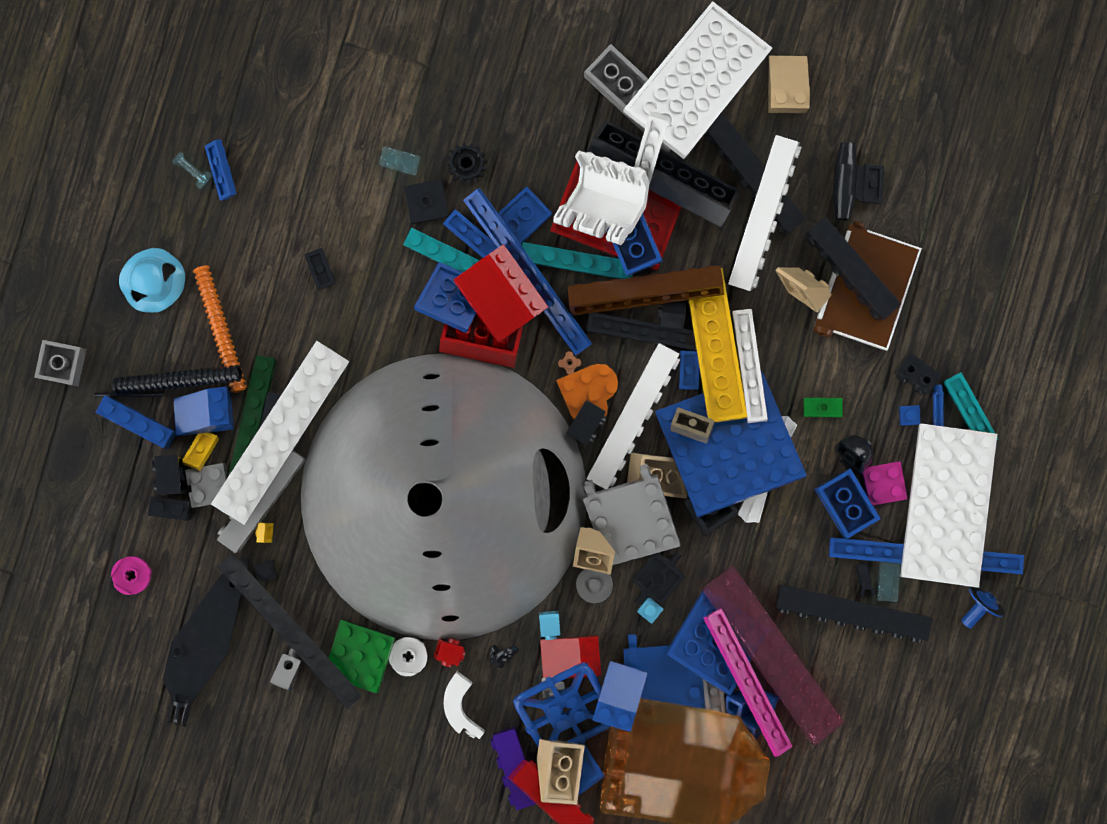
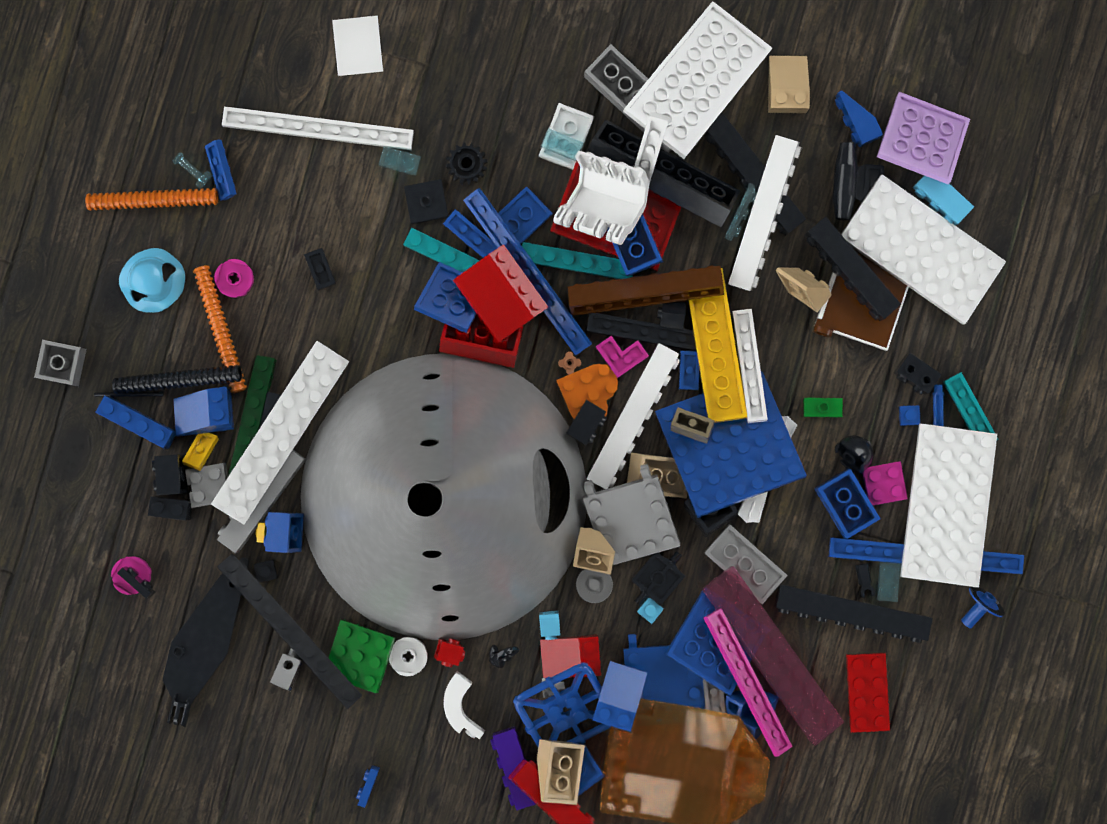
(130, 575): none -> black plate
(151, 199): none -> orange piece
(228, 269): none -> dark pink plate
(284, 532): none -> blue brick
(317, 128): none -> white plate
(357, 45): none -> white sticker
(364, 793): none -> blue plate
(561, 144): none -> clear light blue plate
(572, 124): none -> white tile
(620, 360): none -> dark pink plate
(742, 212): none -> clear light blue plate
(753, 566): none -> light grey plate
(861, 122): none -> blue slope
(867, 692): none -> red plate
(922, 249): none -> white plate
(923, 138): none -> lavender plate
(943, 199): none -> medium azure brick

